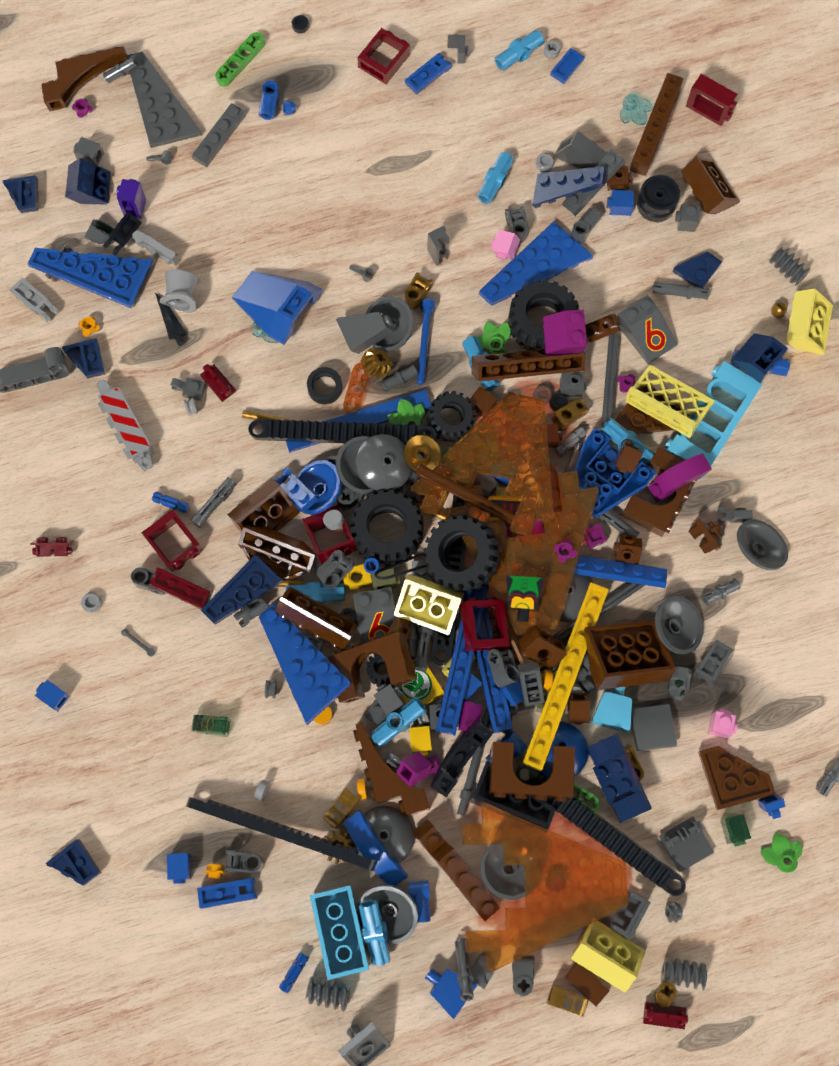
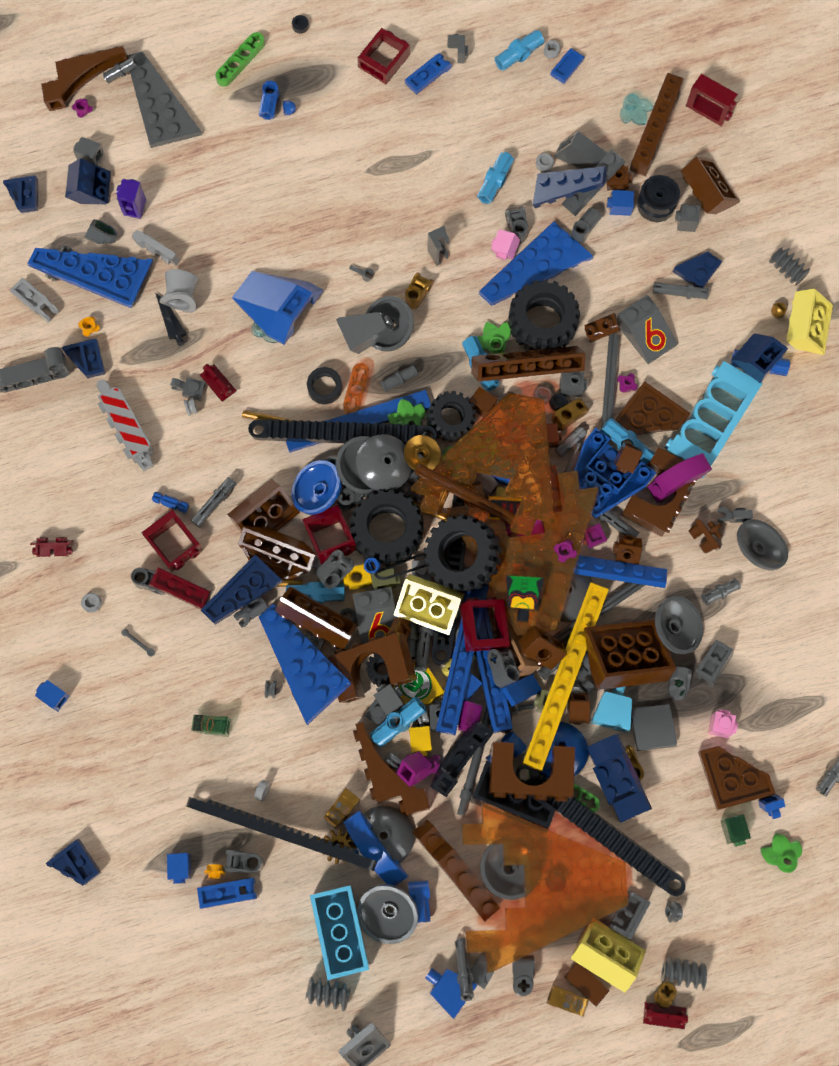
(123, 231): black hinge -> none
(165, 158): dark grey hand -> none
(219, 135): dark grey plate -> none
(293, 972): blue axle -> none
(296, 490): plate -> none
(324, 717): light orange tile -> none
(333, 519): light grey tile -> none
(362, 788): light orange tile -> none
(374, 932): dark azure piece -> none
(376, 362): pearl gold gear -> none
(427, 308): blue piece -> none
(526, 672): dark grey slope -> none
(546, 679): light orange tile -> none
(565, 332): magenta slope -> none
(662, 410): light yellow fence -> none
(686, 844): dark grey hinge -> none

